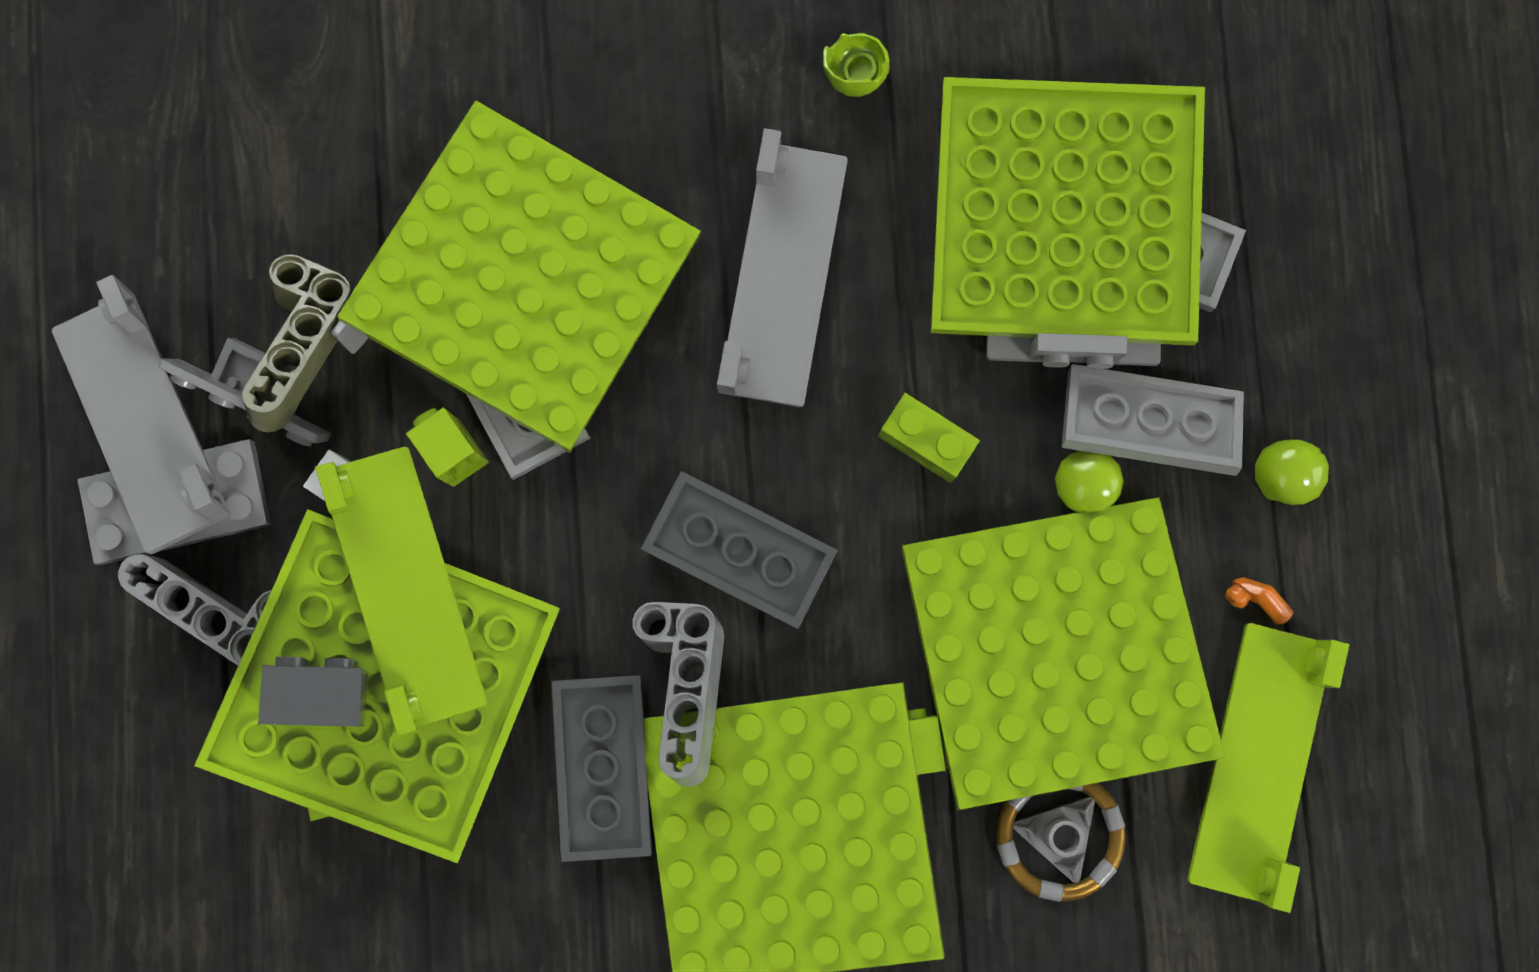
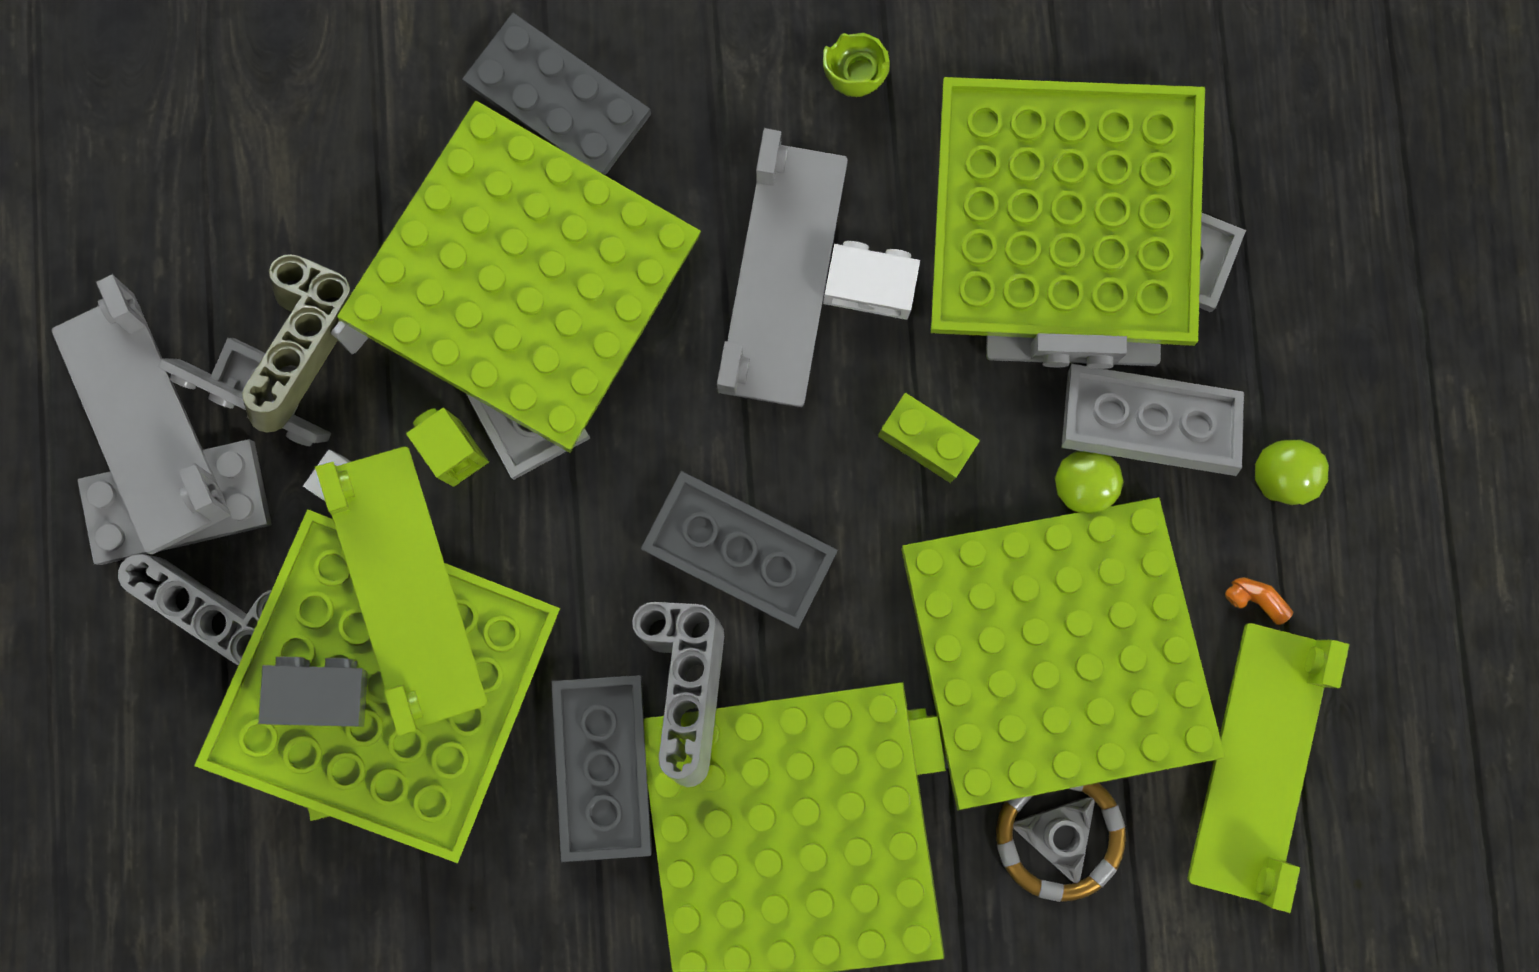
(556, 95): none -> dark grey plate
(871, 280): none -> white brick

